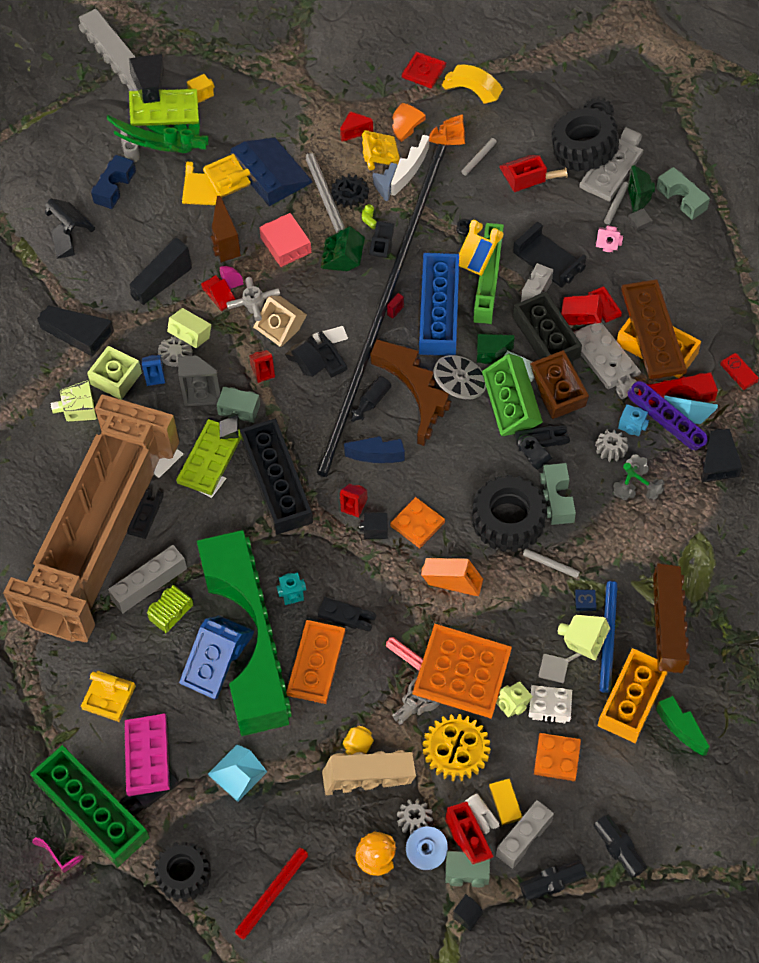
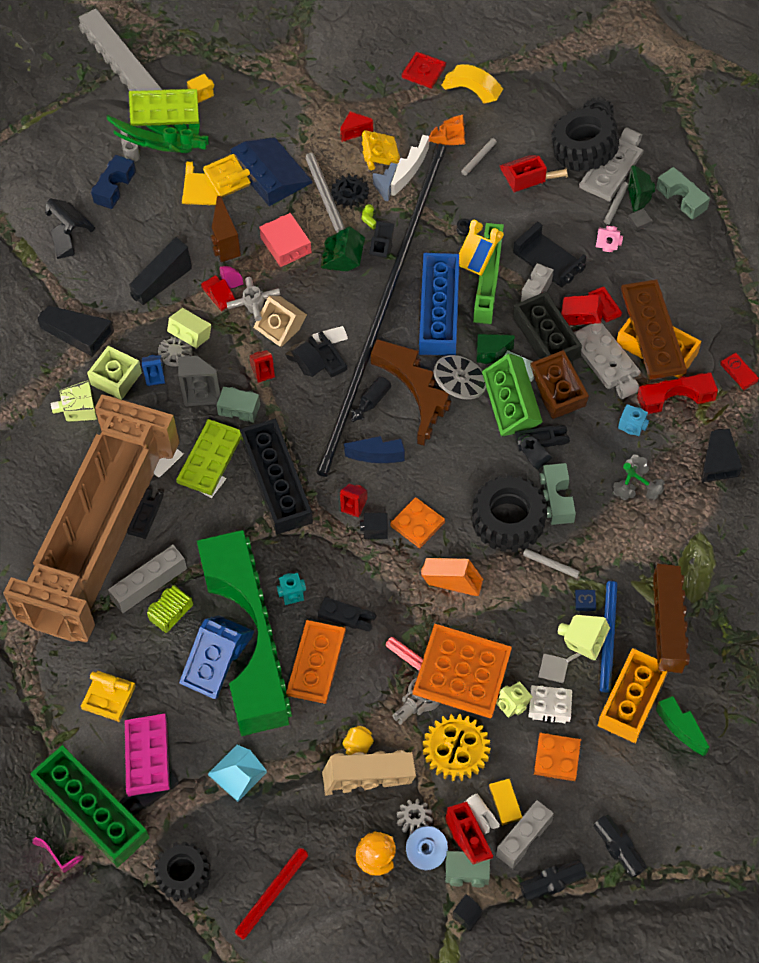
(147, 76): black slope -> none
(229, 428): slope -> none
(395, 305): dark red tile -> none
(405, 119): orange brick -> none
(611, 445): light grey gear -> none
(676, 416): dark purple beam -> none
(694, 410): medium azure slope -> none

